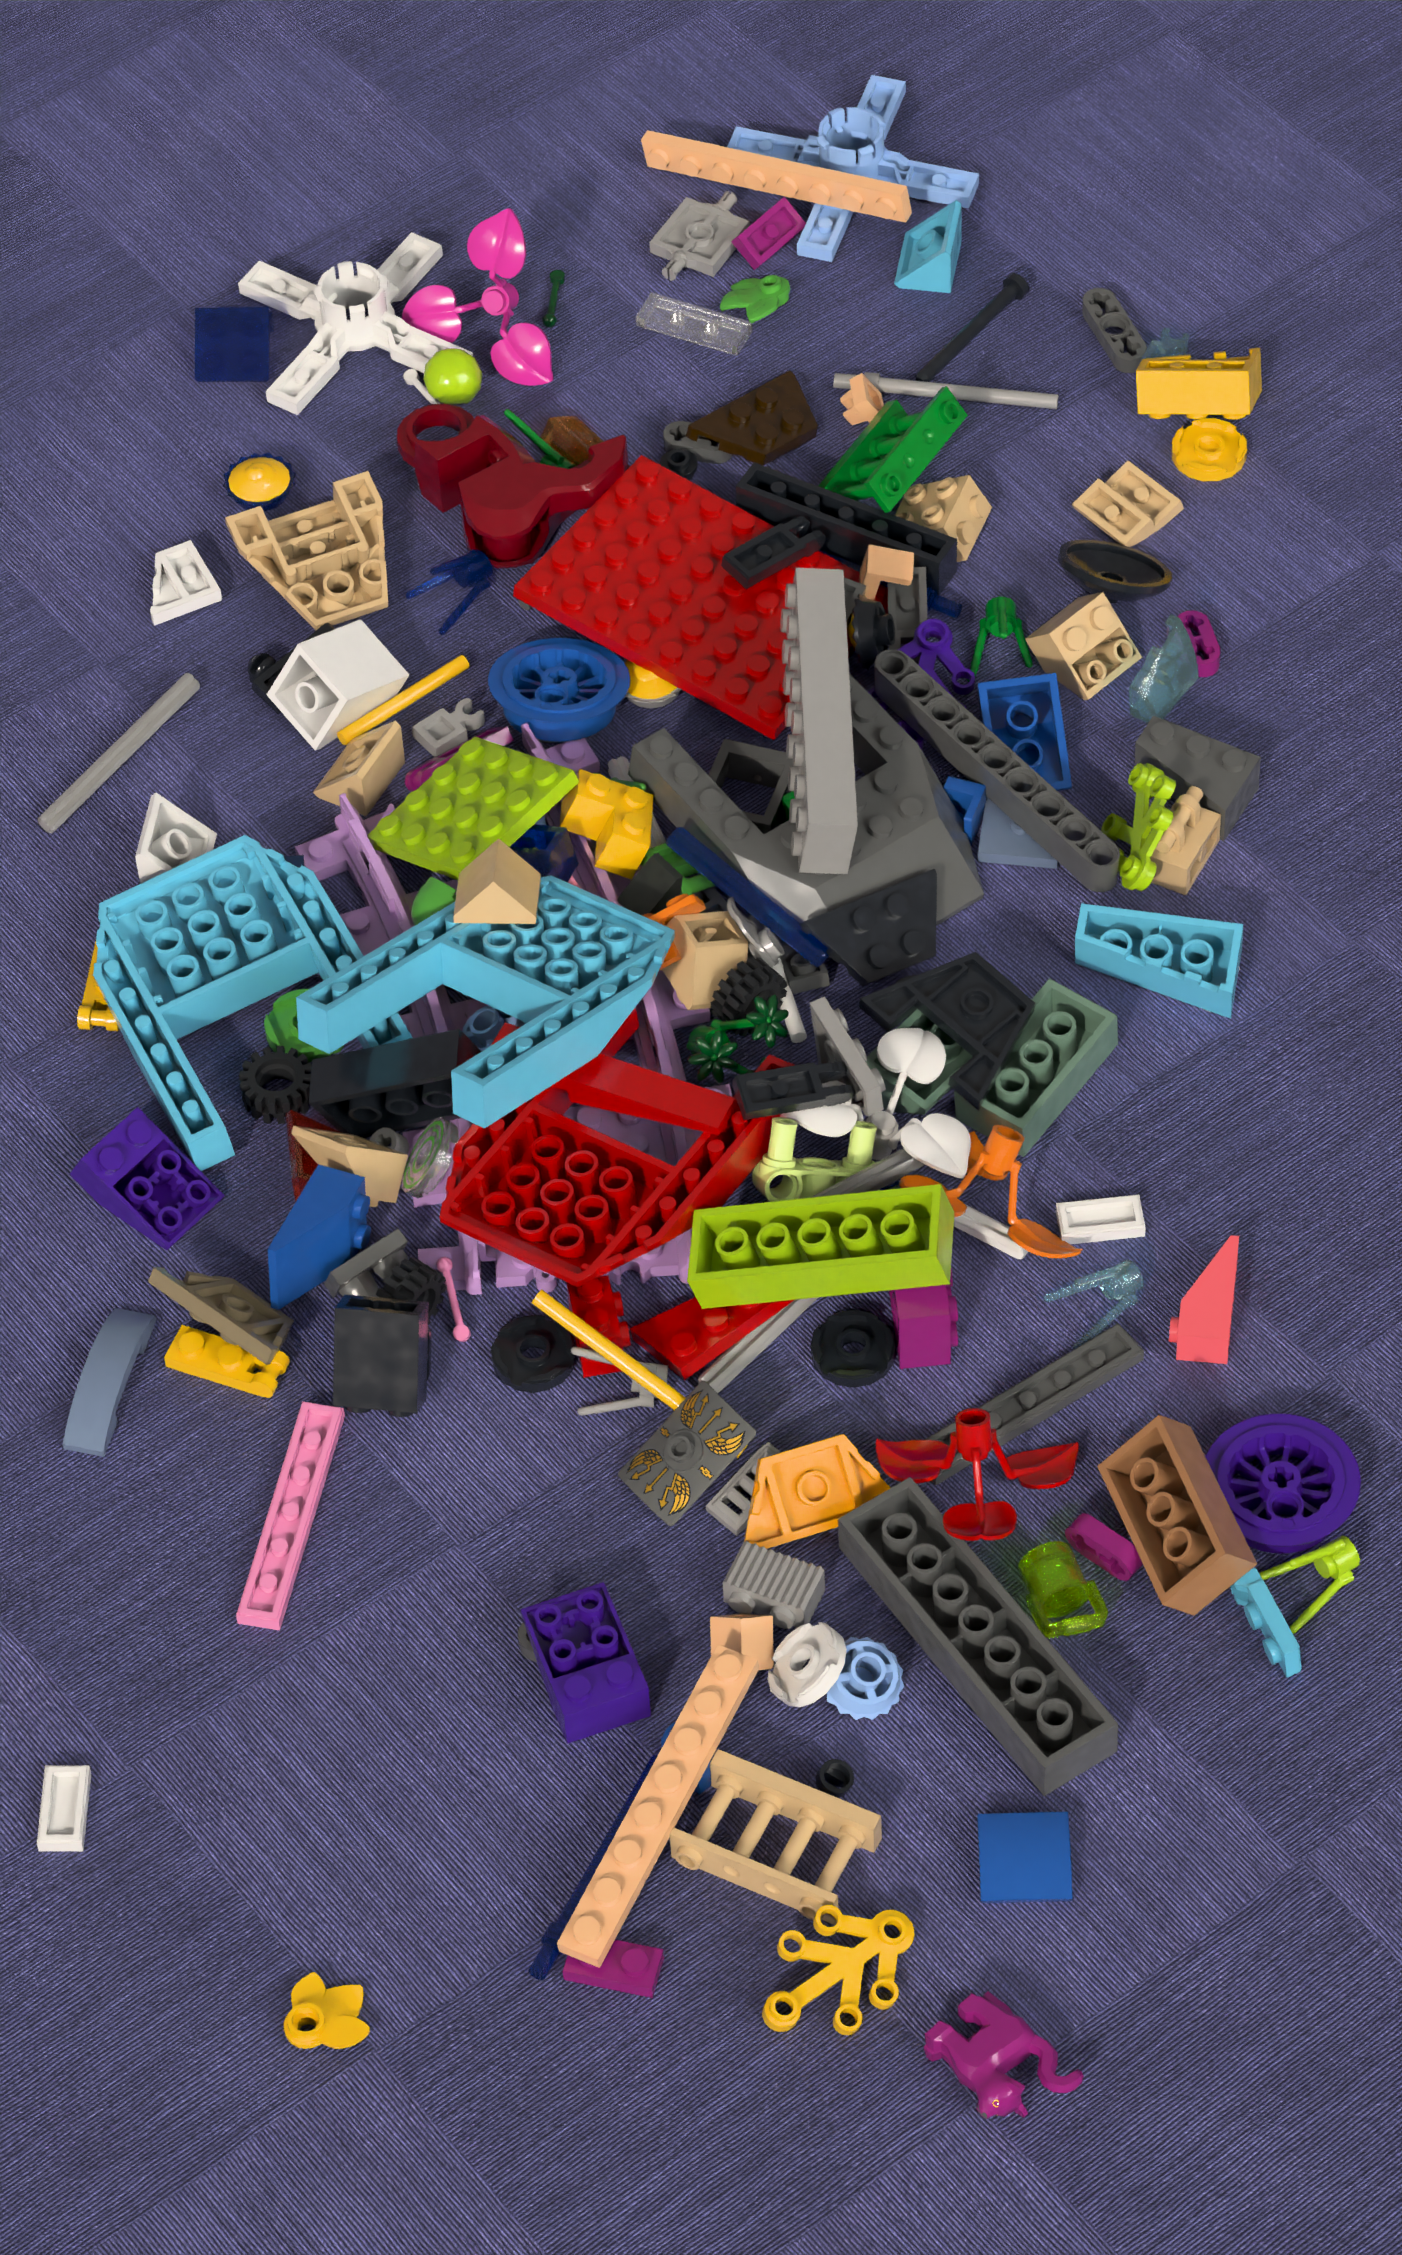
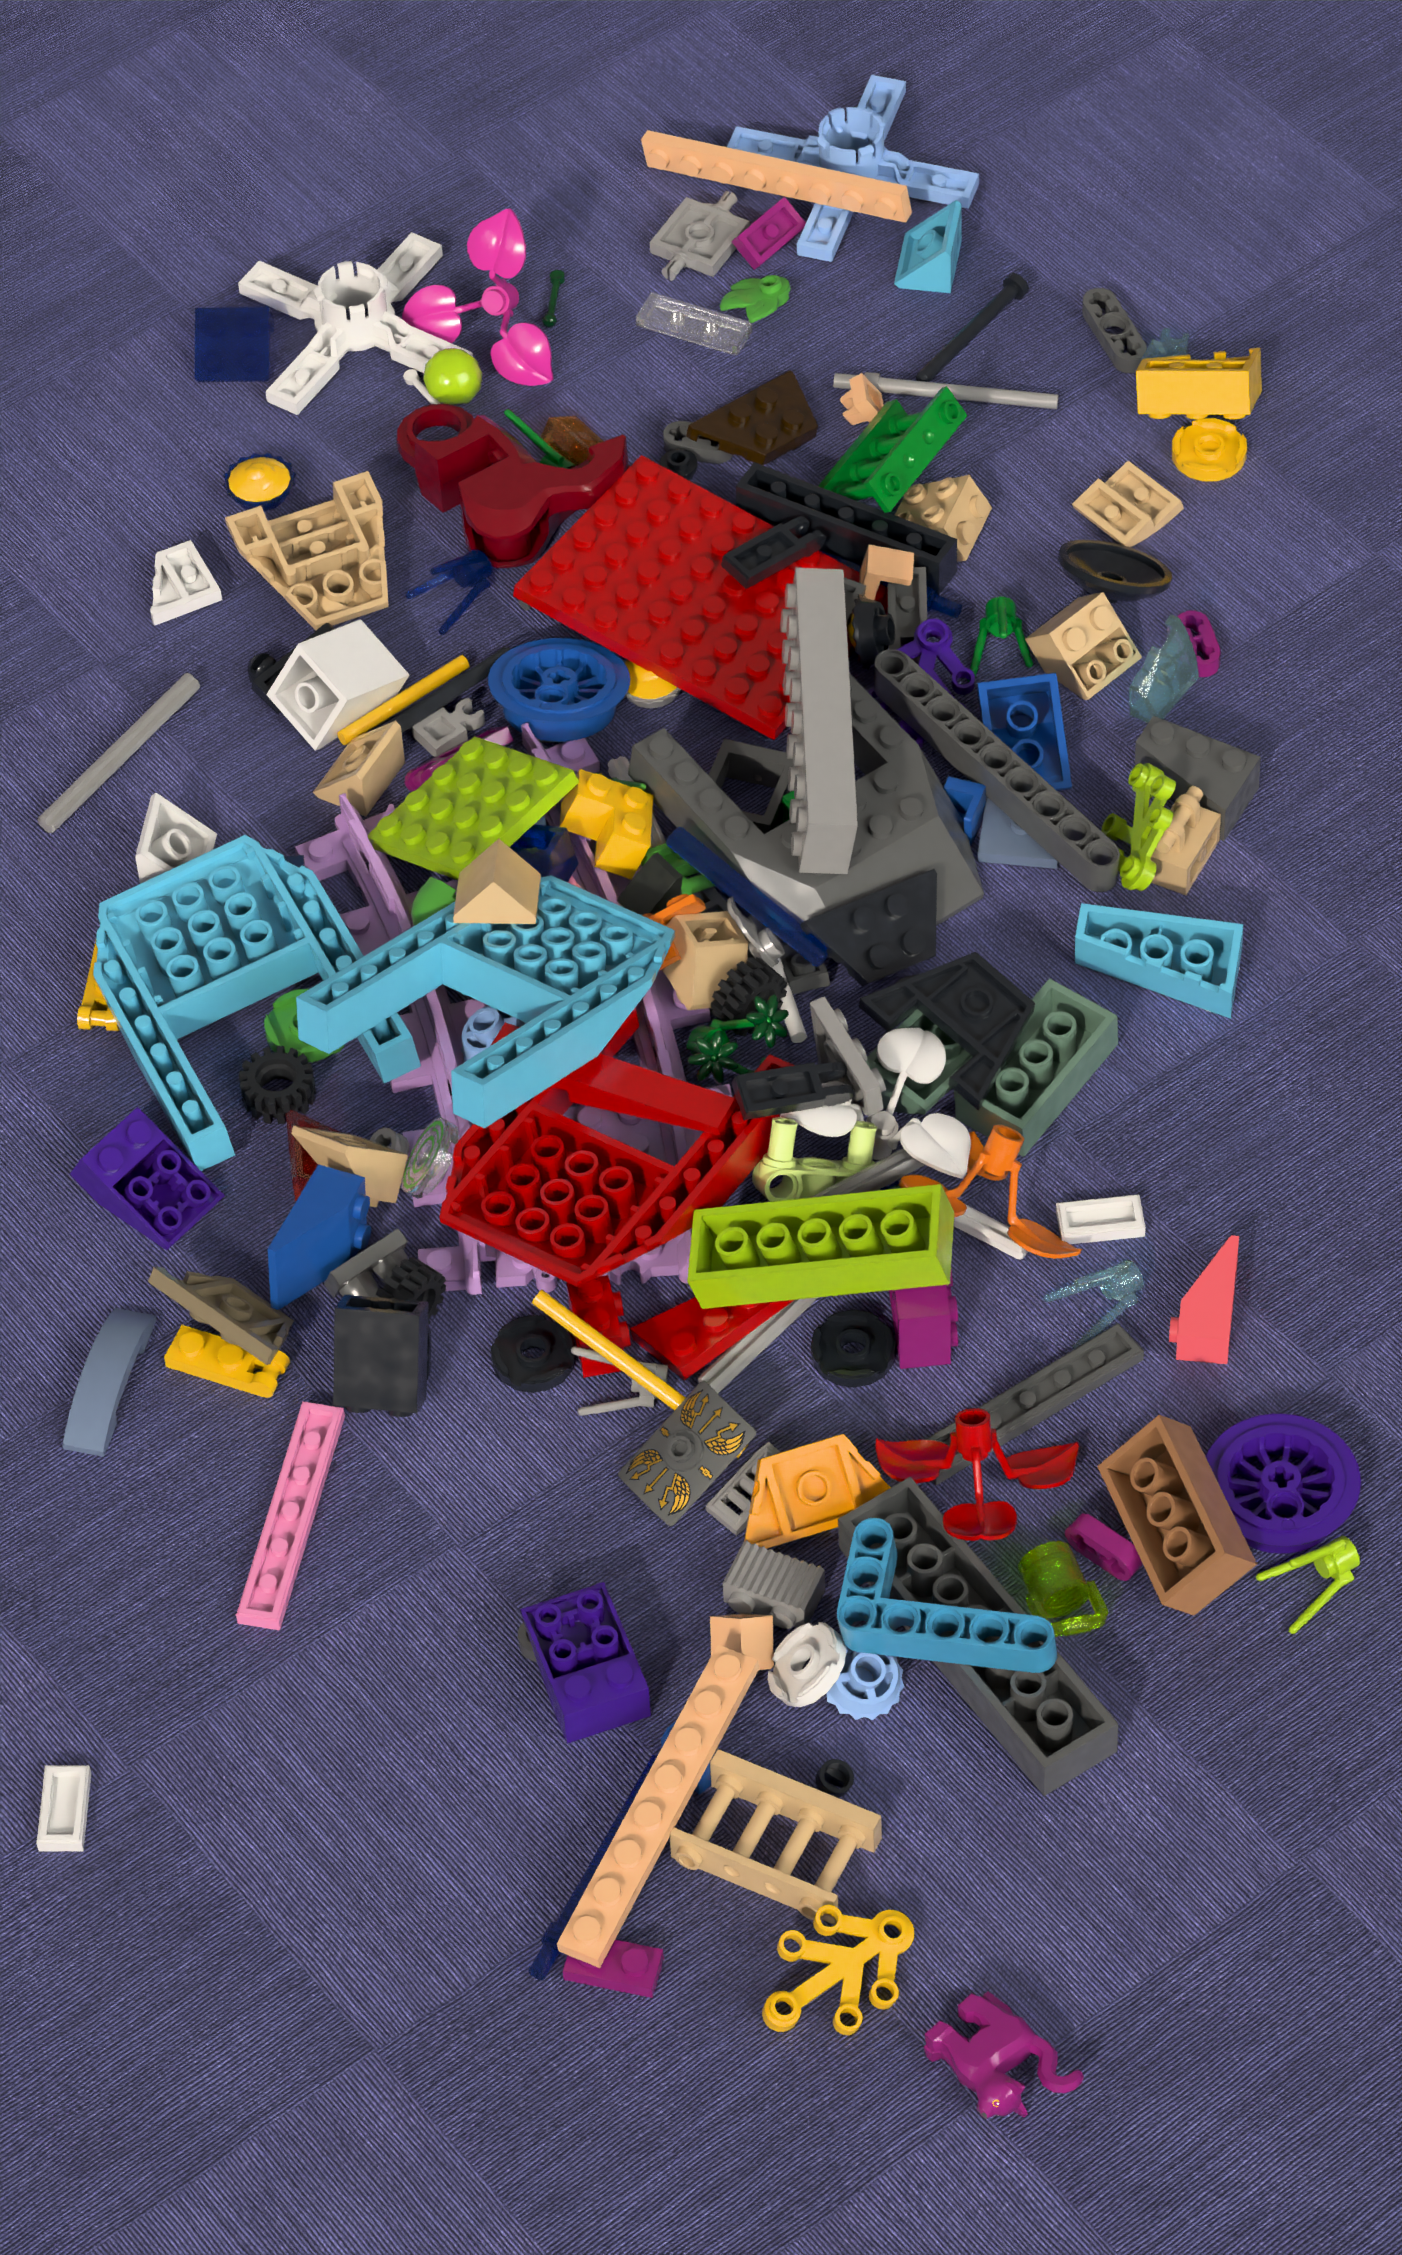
(329, 2010): yellow plate -> none
(390, 1083): black brick -> none
(448, 692): none -> black tile
(460, 1331): bright pink hinge -> none
(929, 1619): none -> dark azure beam
(1024, 1857): blue slope -> none
(1264, 1614): medium azure hinge -> none

